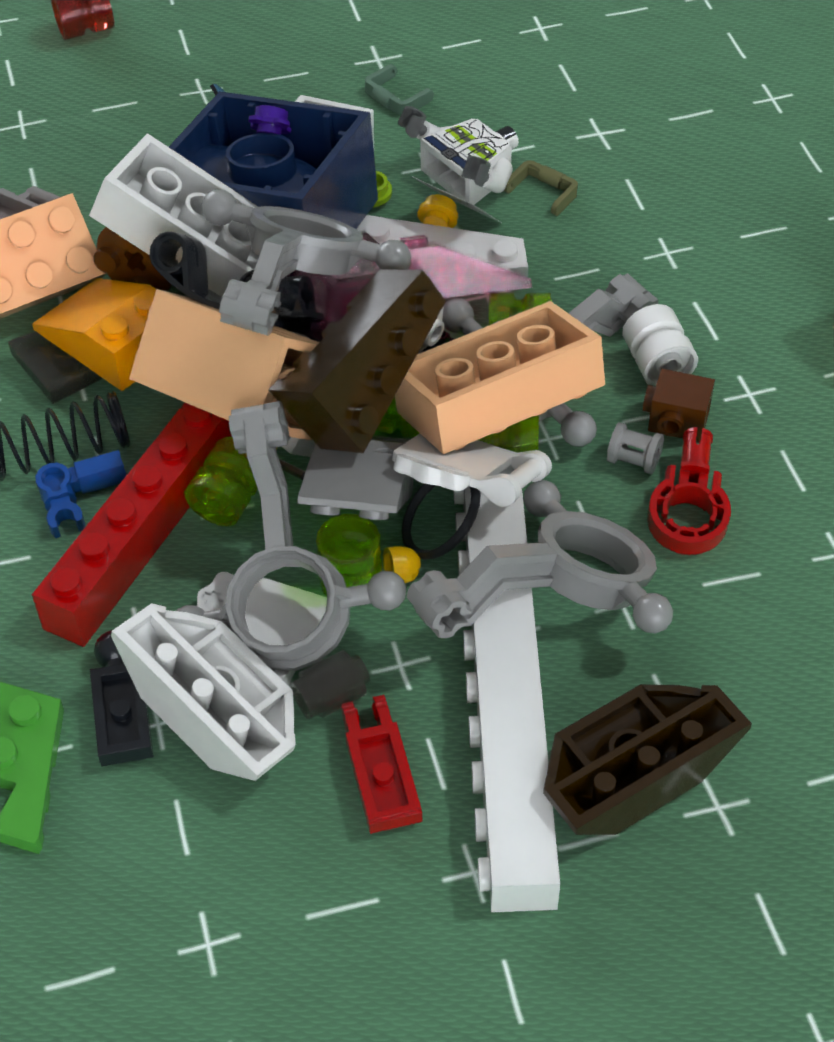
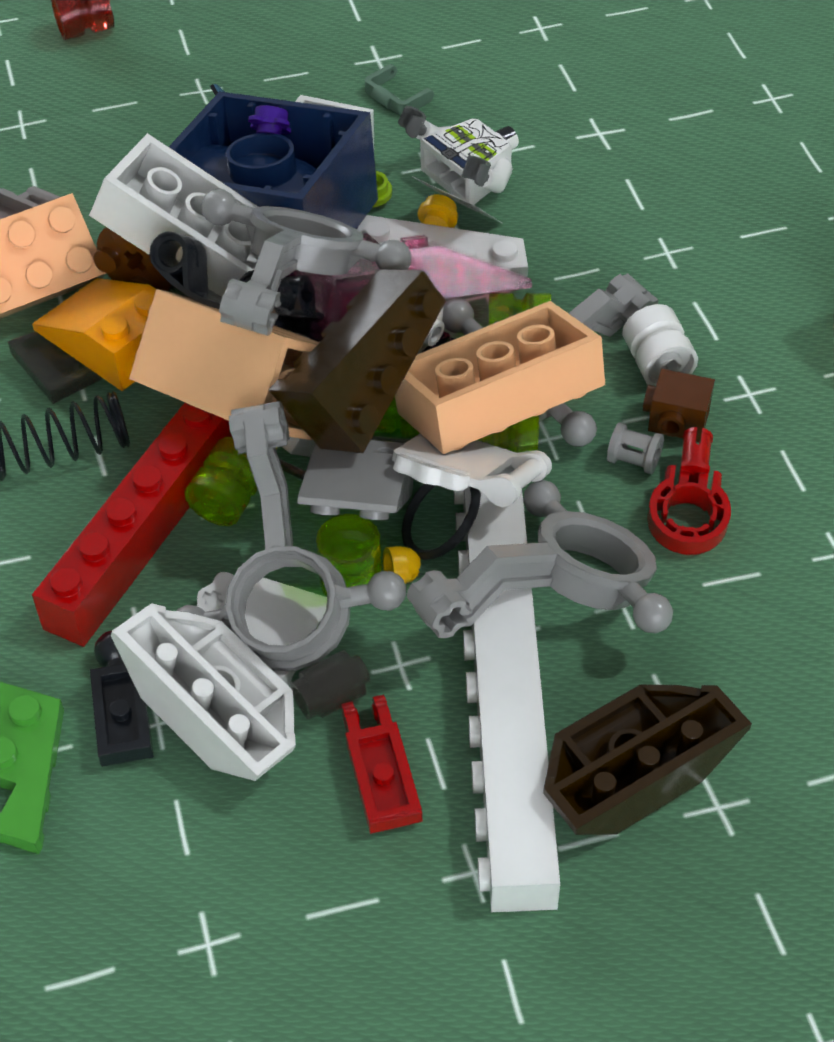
(59, 484): blue bar -> none
(549, 176): olive piece -> none

